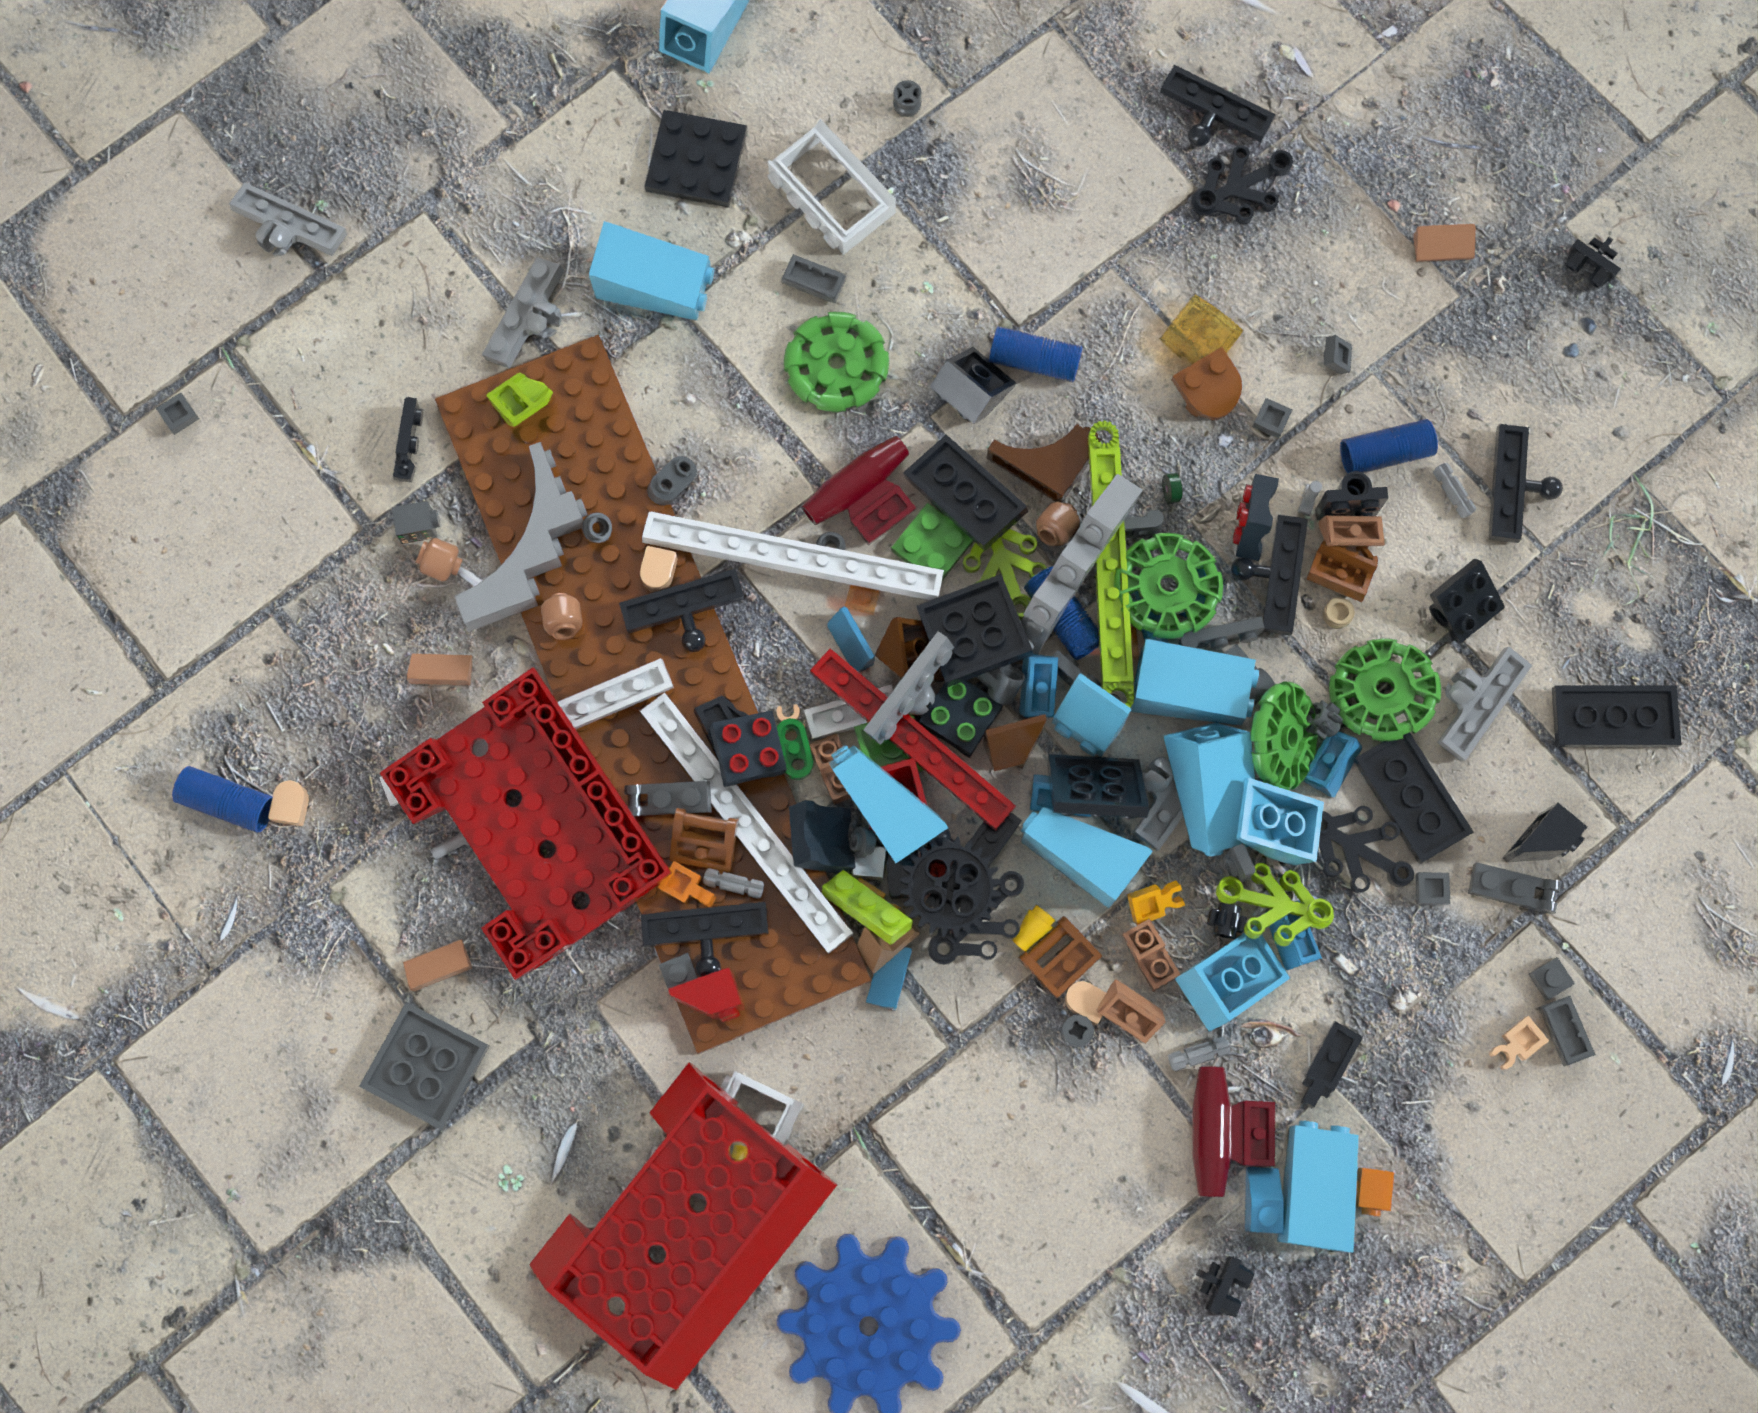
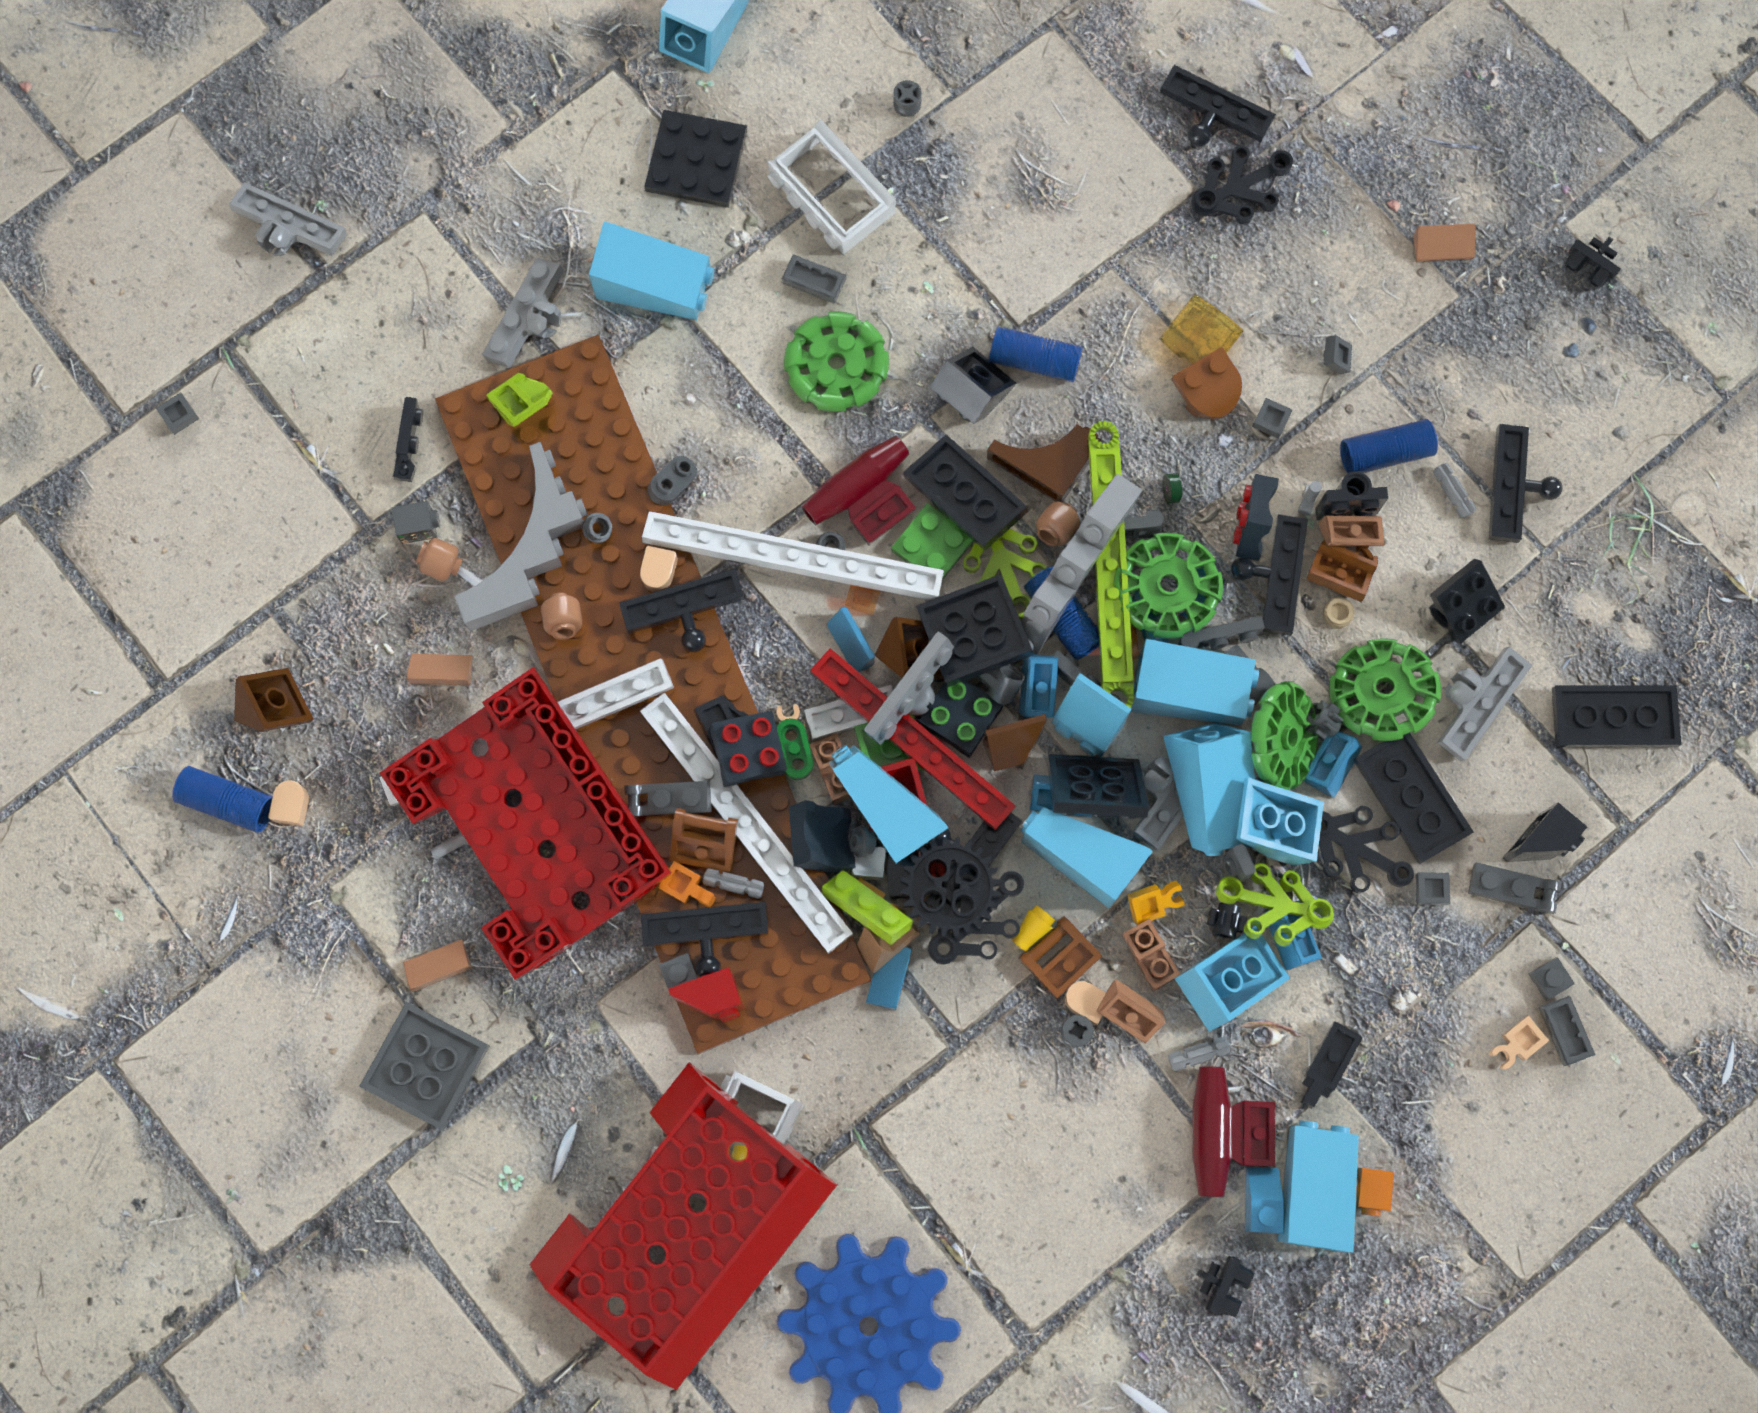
(270, 701): none -> reddish brown slope

